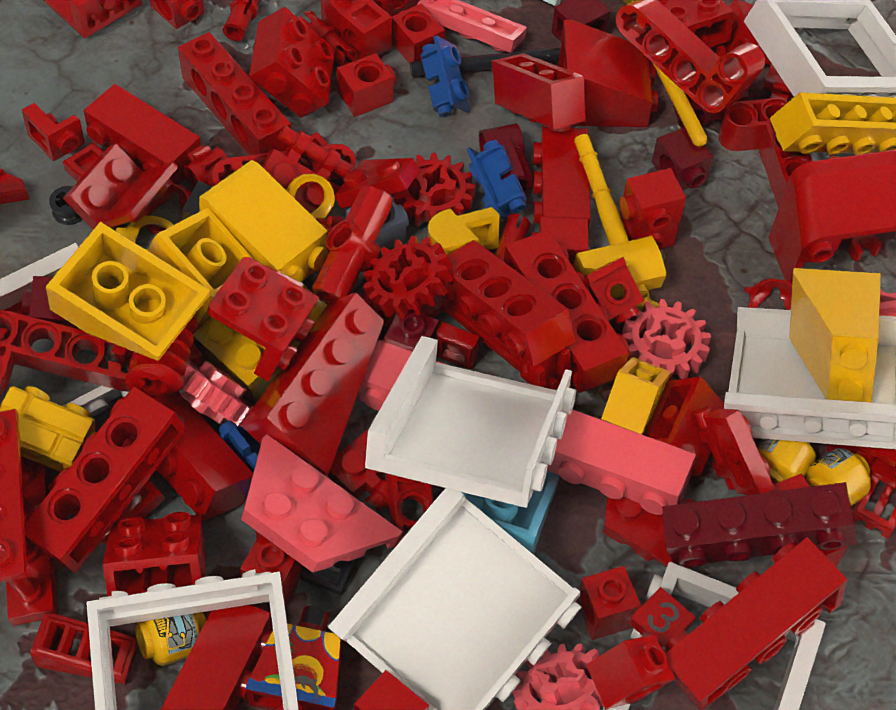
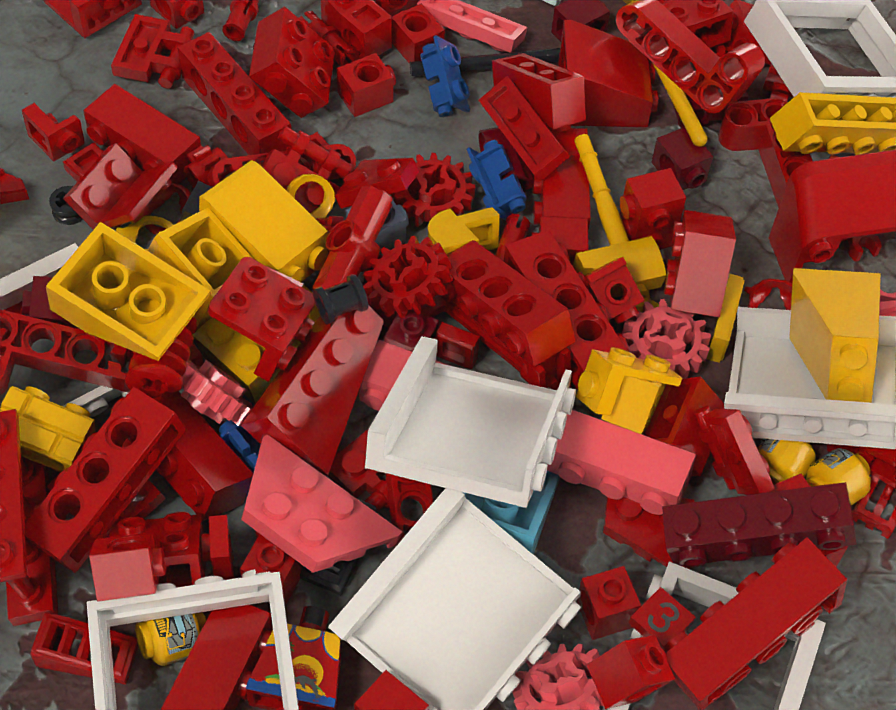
(126, 566): none -> brick
(142, 50): none -> red plate
(217, 547): none -> red plate
(340, 299): none -> black bush
(524, 128): none -> red plate
(605, 372): none -> yellow bracket
(702, 262): none -> brick
(724, 323): none -> yellow tile

